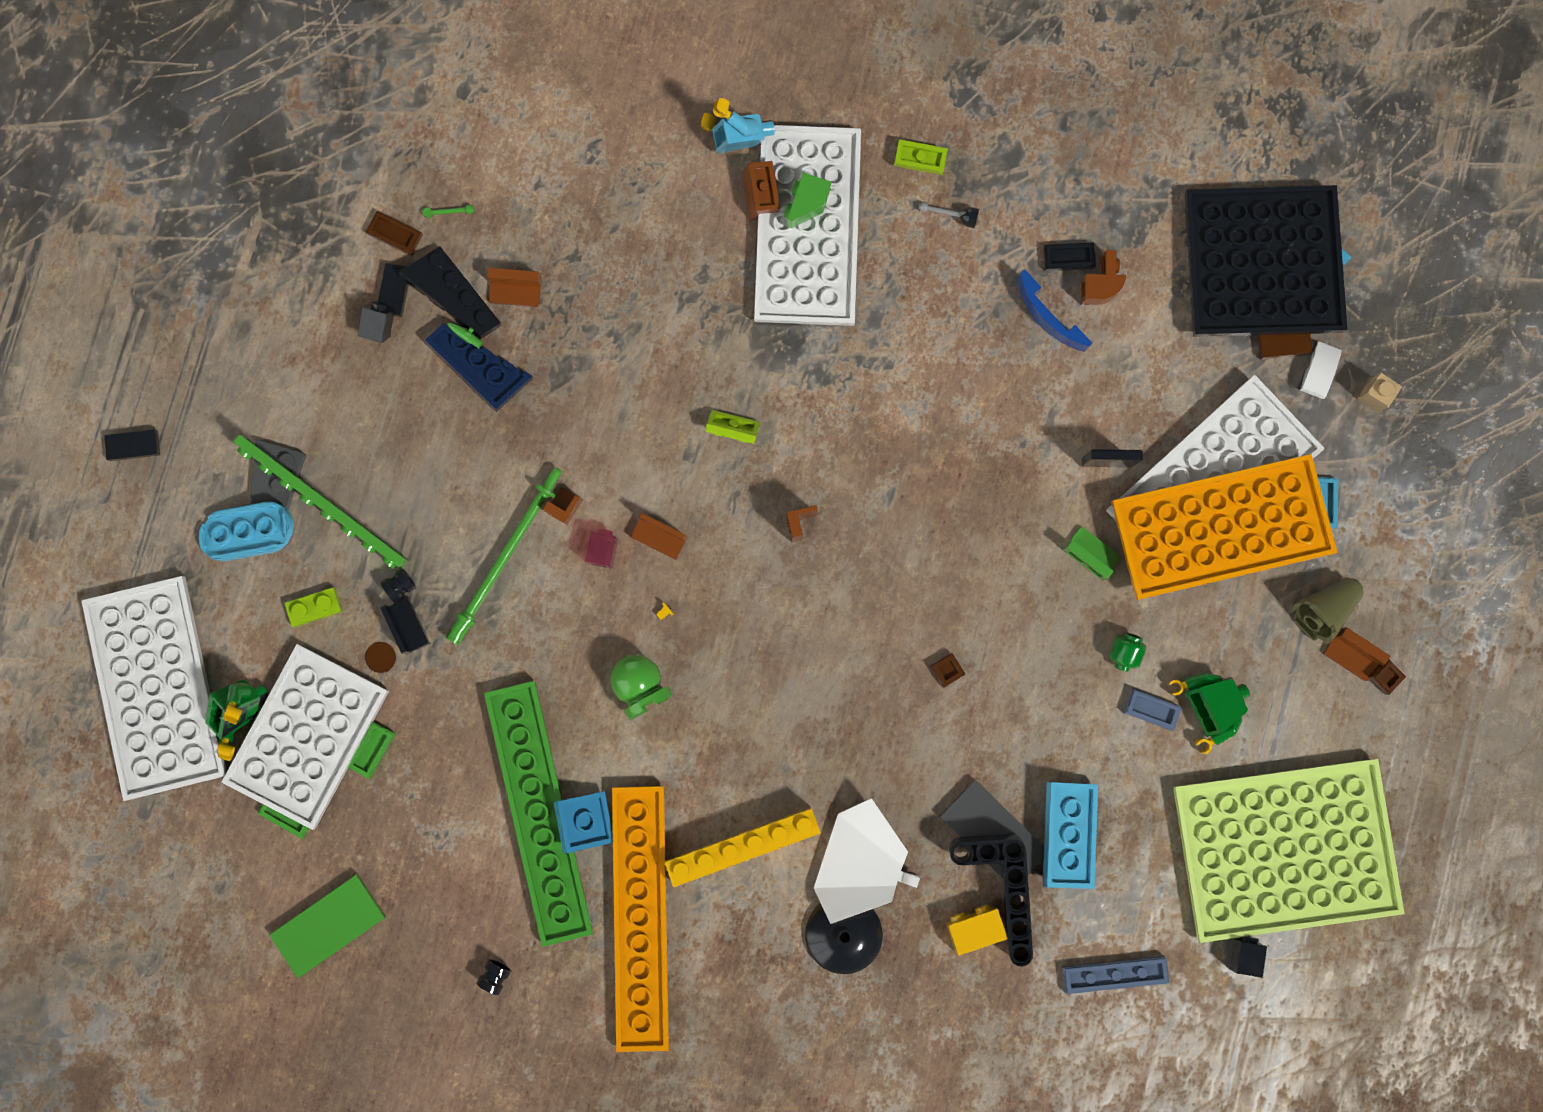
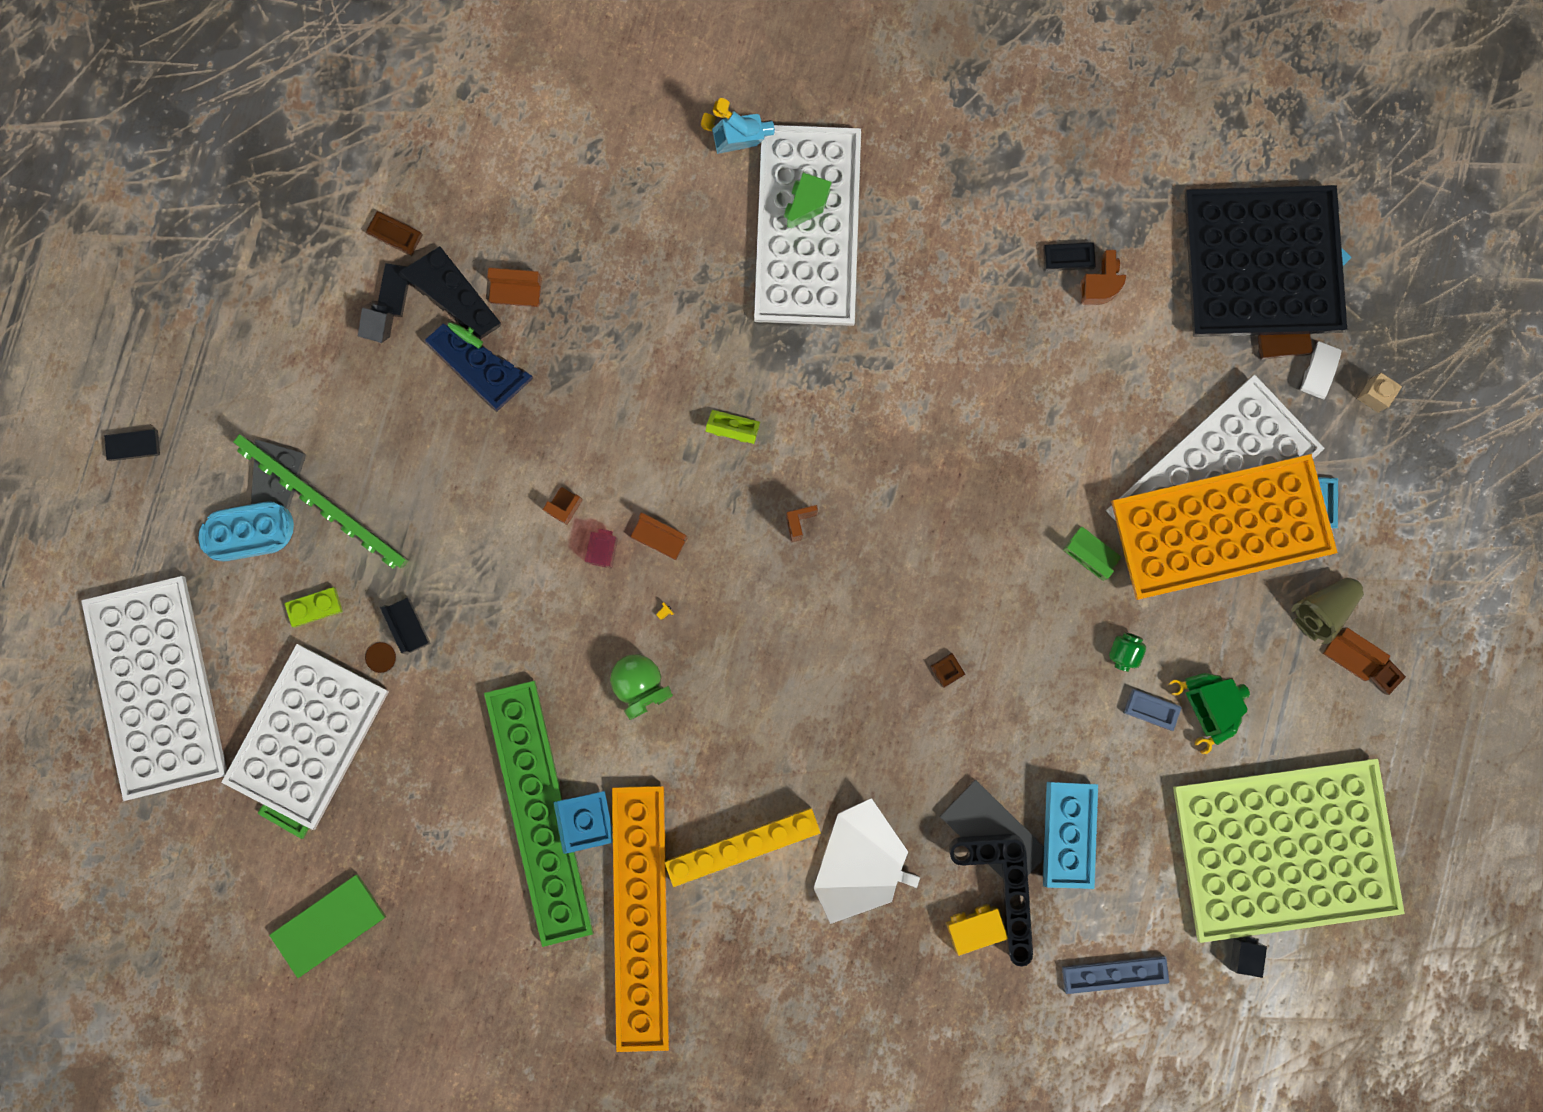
(232, 709): green torso -> none
(371, 750): bright green tile -> none
(398, 585): black wheel -> none
(428, 213): bright green hinge -> none
(466, 618): bright green bar -> none
(493, 977): black wheel -> none
(760, 188): dark orange panel -> none
(838, 955): black dish -> none
(920, 157): lime plate -> none
(967, 217): hinge -> none
(1073, 338): blue slope -> none
(1112, 458): black tile -> none

